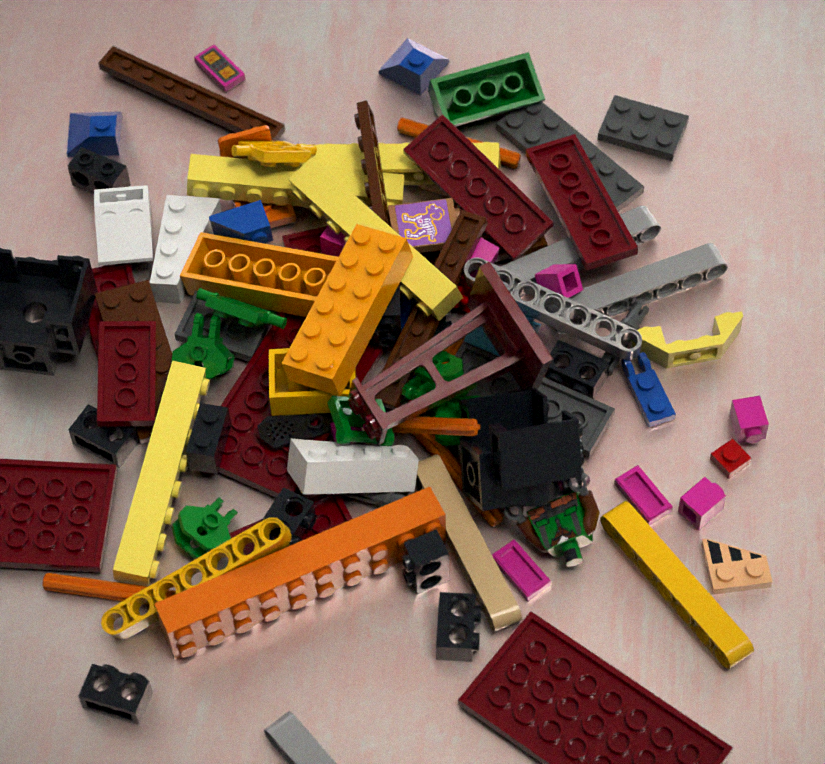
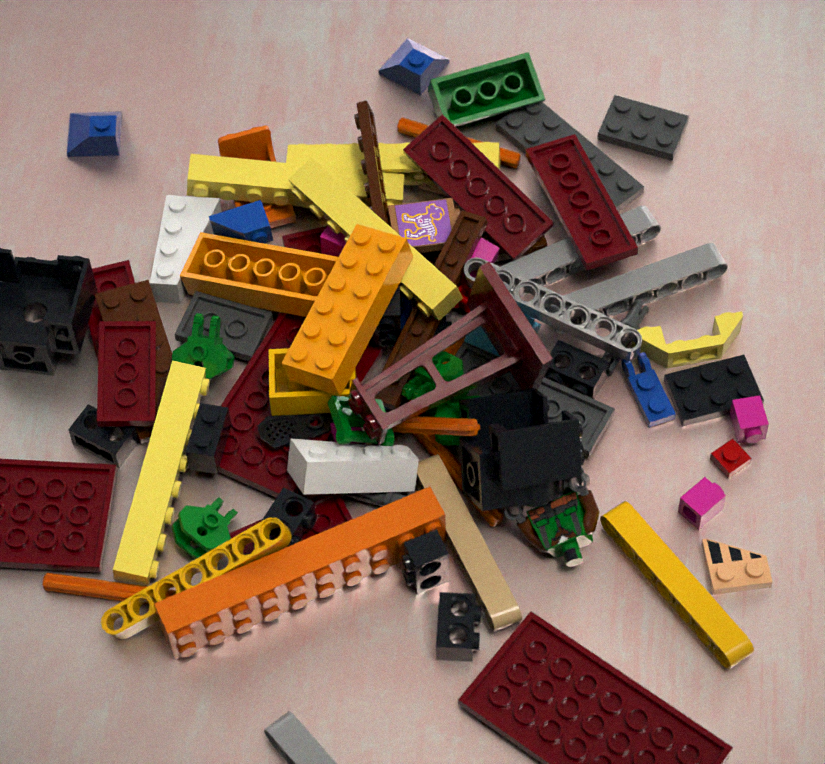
(93, 172): black brick -> none
(112, 700): black brick -> none
(123, 225): white slope -> none
(186, 93): reddish brown plate -> none
(219, 68): tile -> none
(247, 313): green plate -> none
(274, 152): yellow plate -> none
(521, 570): dark pink tile -> none
(561, 279): dark pink brick -> none
(643, 495): dark pink tile -> none
(709, 389): none -> black plate

